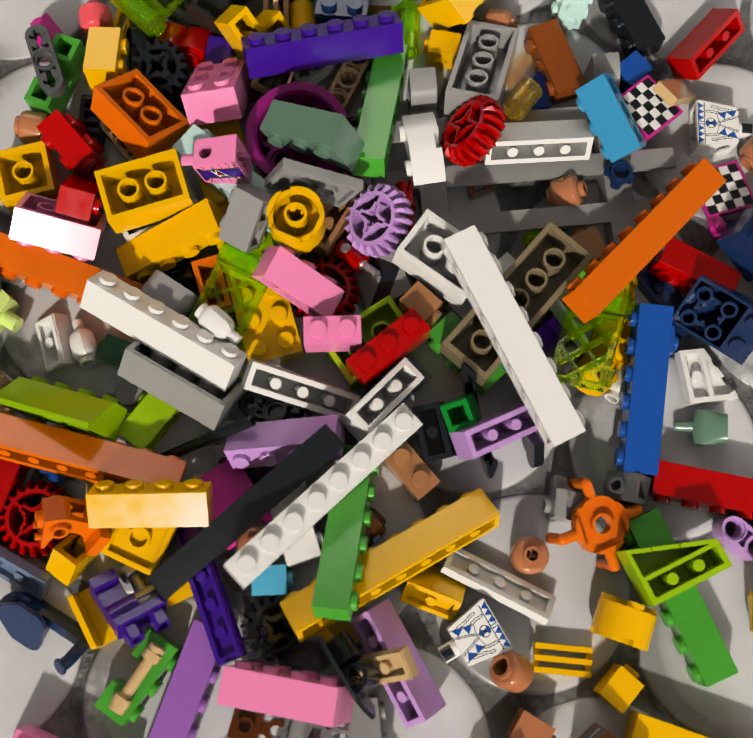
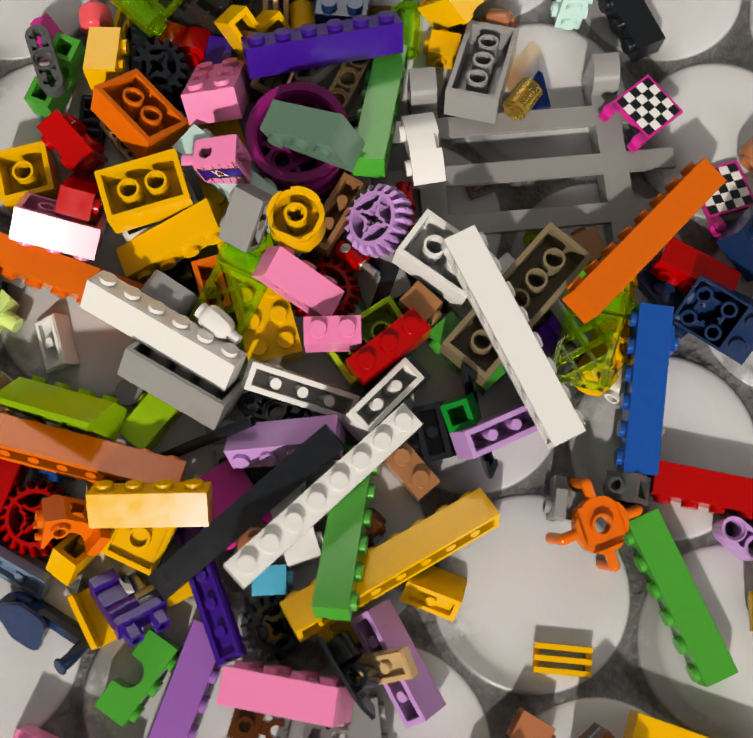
(26, 125): nougat head -> none
(83, 344): white plant -> none
(111, 351): clear green brick -> none
(122, 700): tan bar -> none
(330, 186): light grey tile -> none
(473, 131): red gear -> none
(475, 636): torso -> none
(499, 585): white plate -> none
(511, 671): nougat head -> none
(521, 561): nougat head -> none
(534, 449): black tile -> none
(542, 142): white brick -> none
(555, 60): dark orange brick -> none
(566, 191): nougat head -> none
(609, 118): dark azure brick -> none
(619, 167): dark blue plate -> none
(619, 686): yellow brick -> none
(624, 621): yellow brick -> none
(633, 70): blue brick -> none
(672, 568): lime wedge -> none
(674, 92): tan tile -> none
(701, 378): white wing -> none
(705, 43): red brick -> none
(707, 427): sand green piece -> none
(714, 128): white torso -> none

